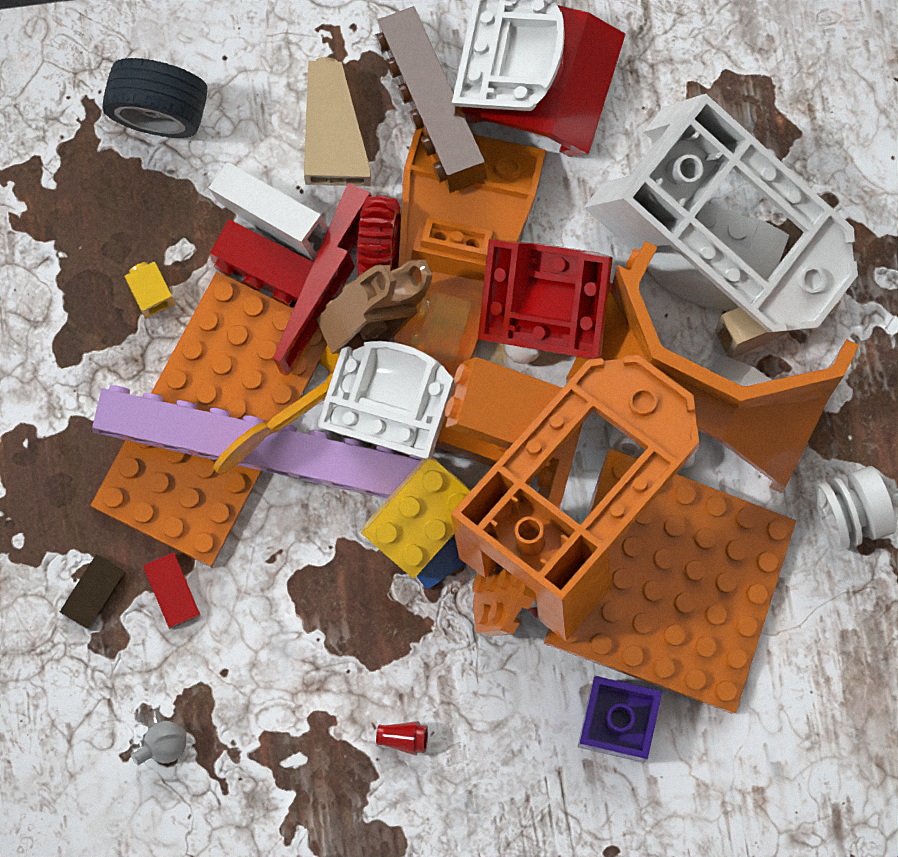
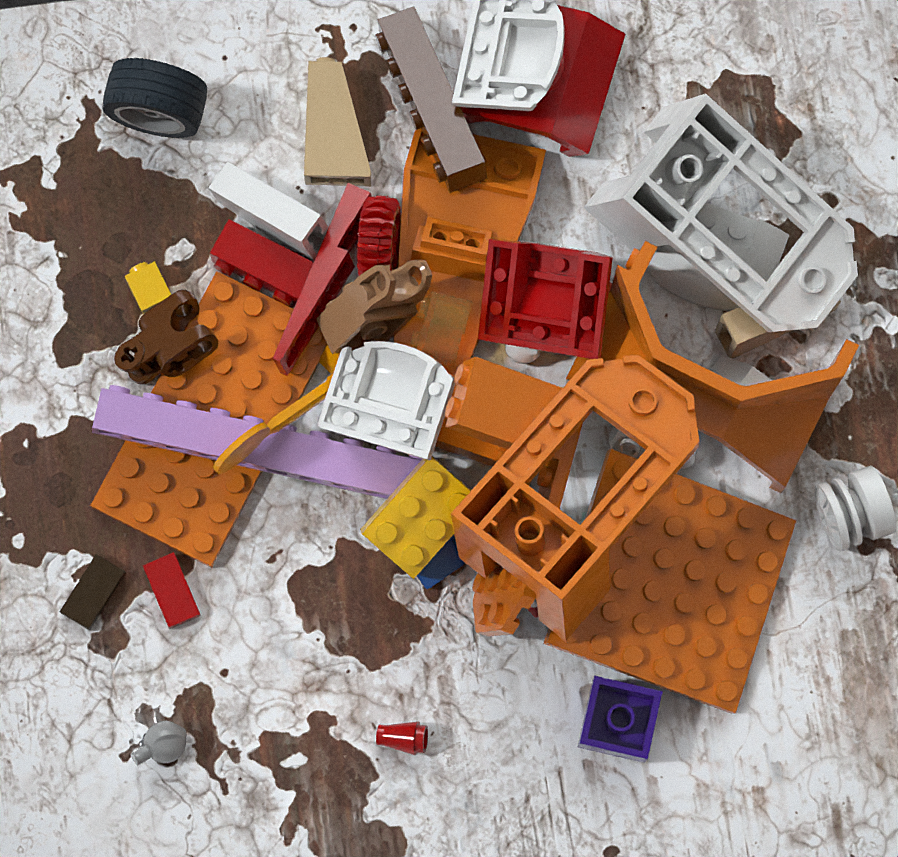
(164, 342): none -> reddish brown piece

